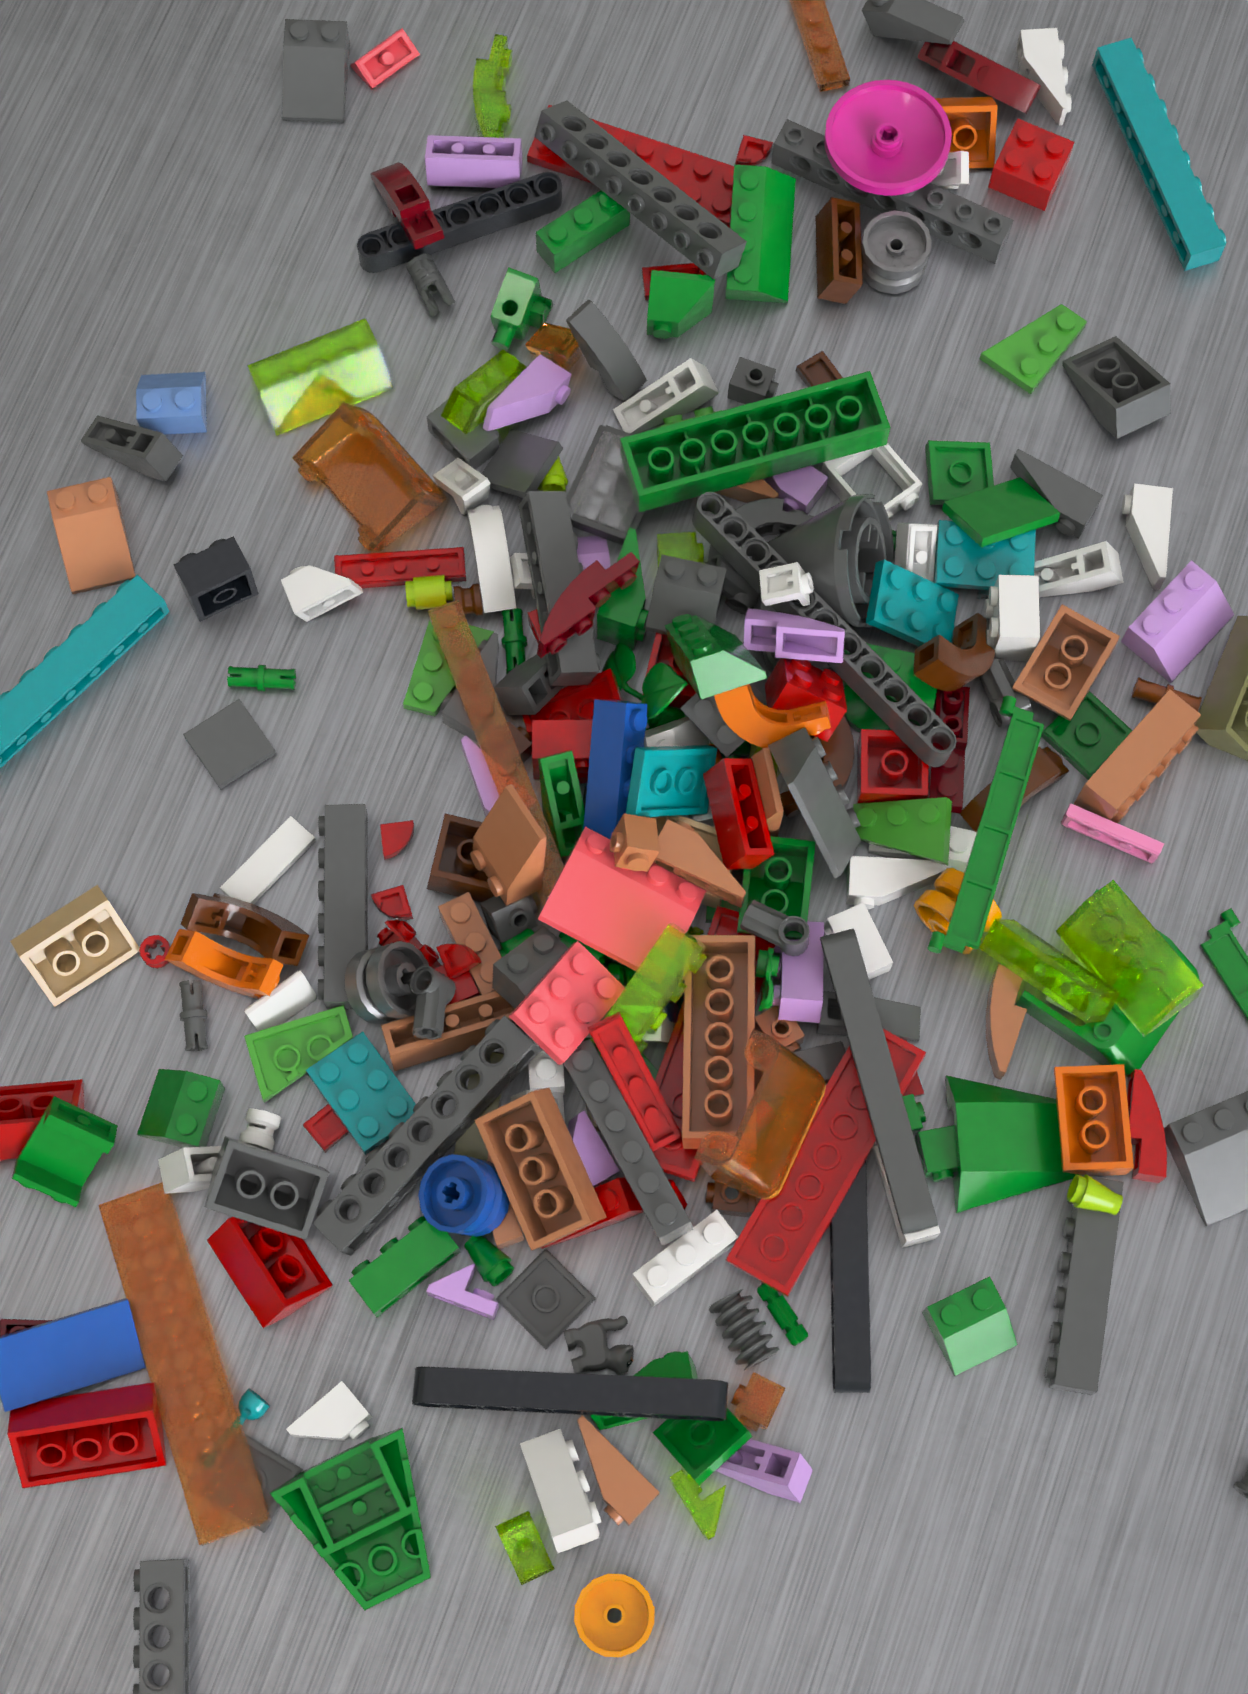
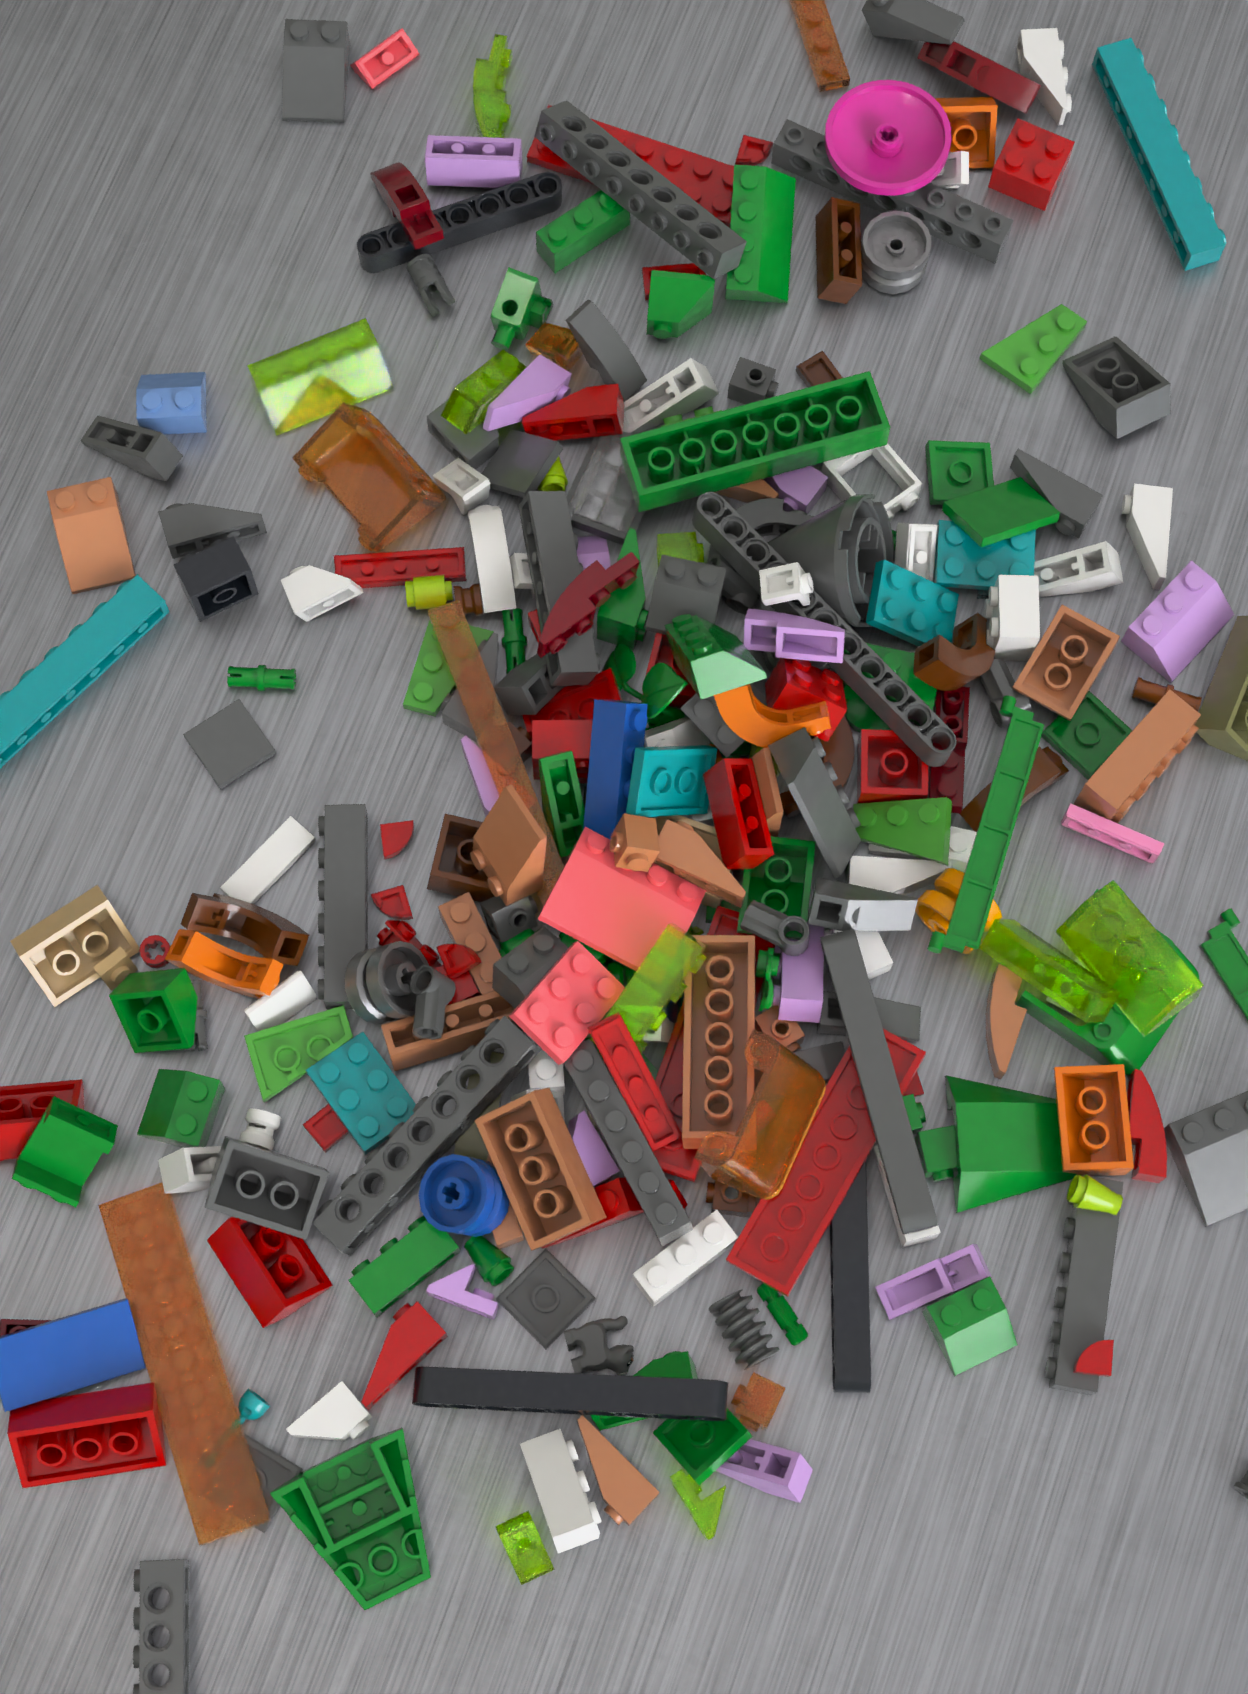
(115, 968): none -> tan plate
(157, 1009): none -> green slope
(196, 526): none -> dark grey slope
(406, 1345): none -> red slope
(583, 414): none -> red slope
(619, 1593): light orange wheel -> none
(865, 909): none -> dark grey slope
(933, 1281): none -> lavender slope
(1096, 1359): none -> red tile

